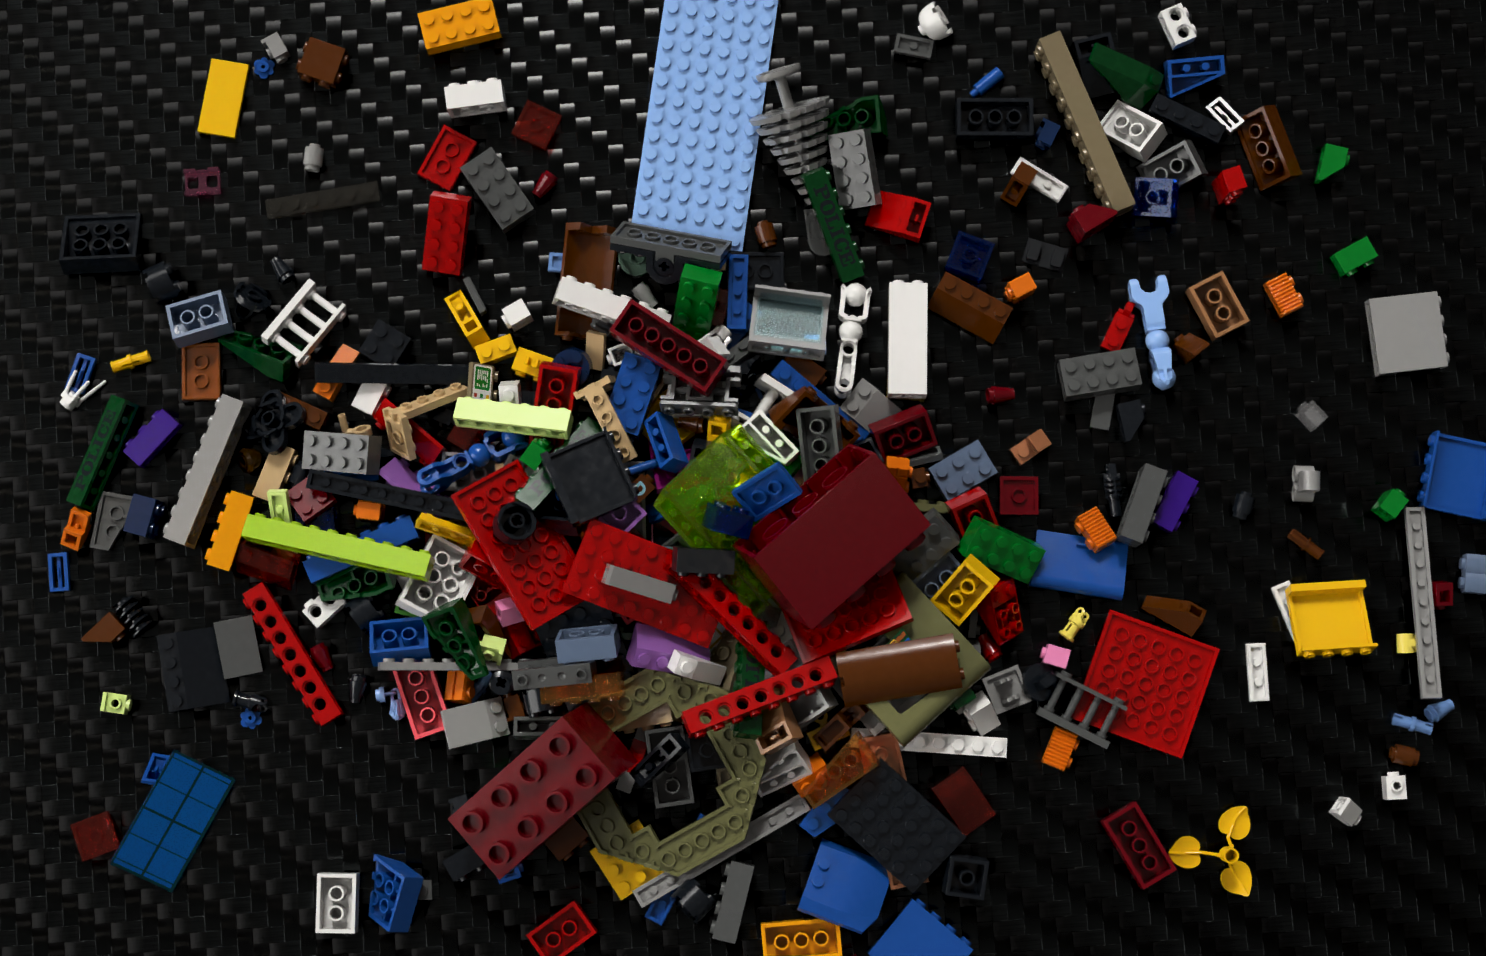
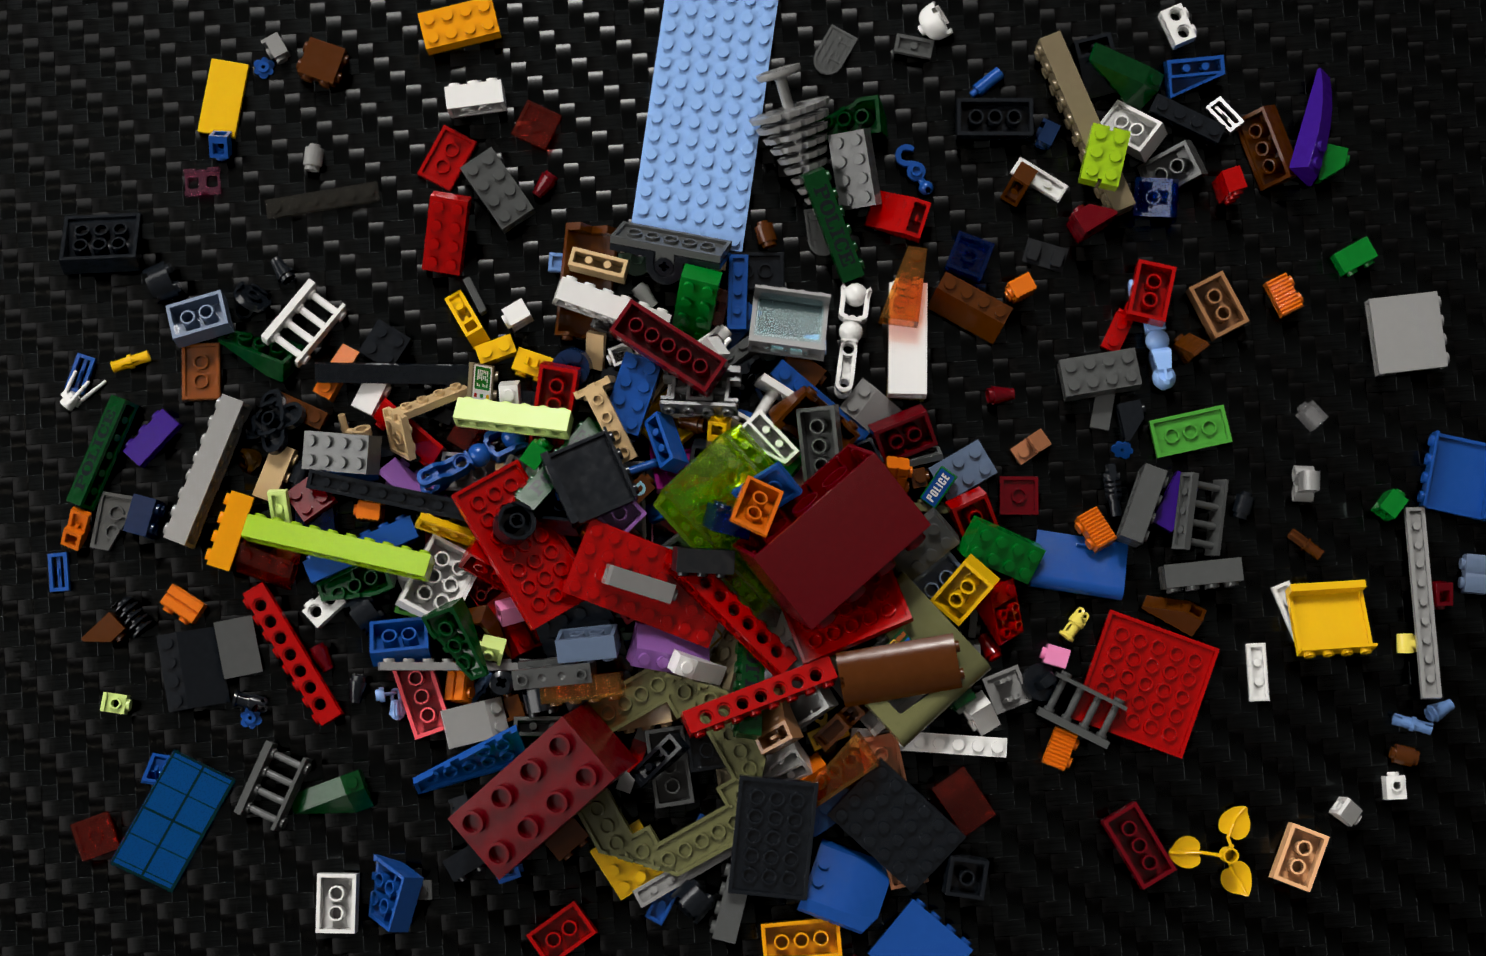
(183, 604): none -> orange brick
(215, 149): none -> blue brick
(260, 771): none -> dark grey fence
(339, 795): none -> dark green wedge
(477, 761): none -> blue wing
(598, 265): none -> tan brick
(756, 506): none -> orange slope
(773, 837): none -> black plate
(833, 51): none -> dark grey window
(905, 295): none -> clear orange wedge
(915, 170): none -> blue piece
(938, 487): none -> tile
(1104, 157): none -> lime piece
(1122, 449): none -> blue plant
(1150, 293): none -> red brick
(1185, 514): none -> dark grey fence
(1190, 431): none -> bright green plate
(1201, 573): none -> dark grey brick
(1299, 856): none -> light nougat brick
(1314, 131): none -> dark purple wedge

